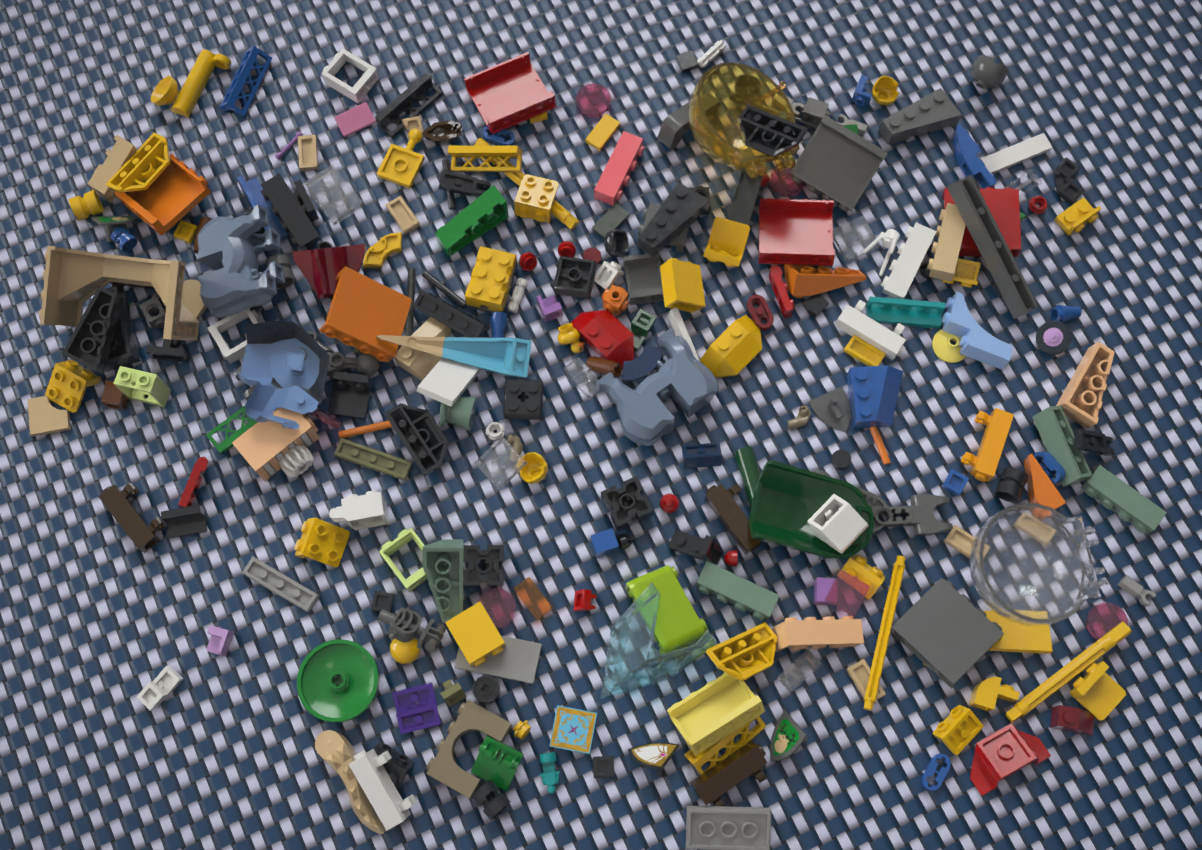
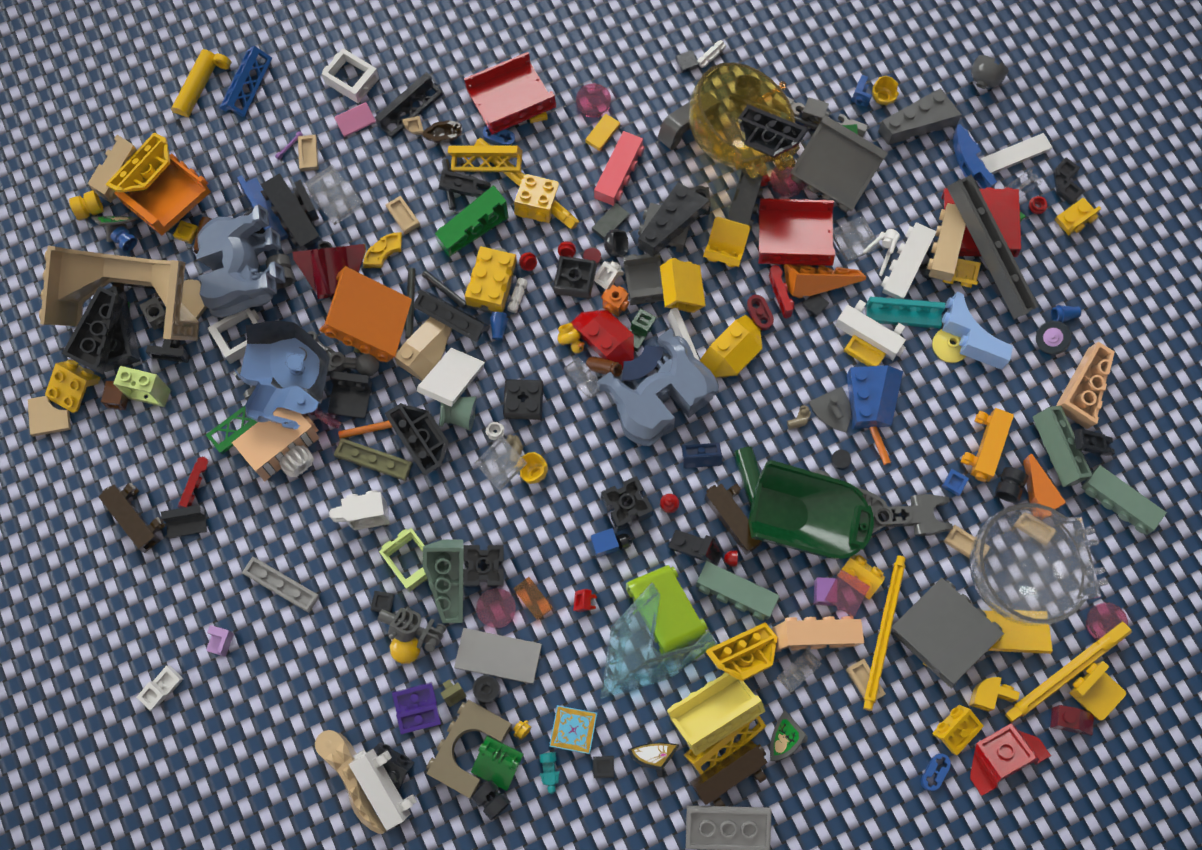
(165, 92): yellow piece -> none
(322, 542): yellow bracket -> none
(338, 681): green dish -> none
(401, 163): yellow plate -> none
(476, 634): yellow brick -> none
(495, 355): medium azure plate -> none
(549, 308): medium lavender panel -> none
(837, 523): white slope -> none
(1050, 465): blue beam -> none
(1136, 590): light grey bar -> none

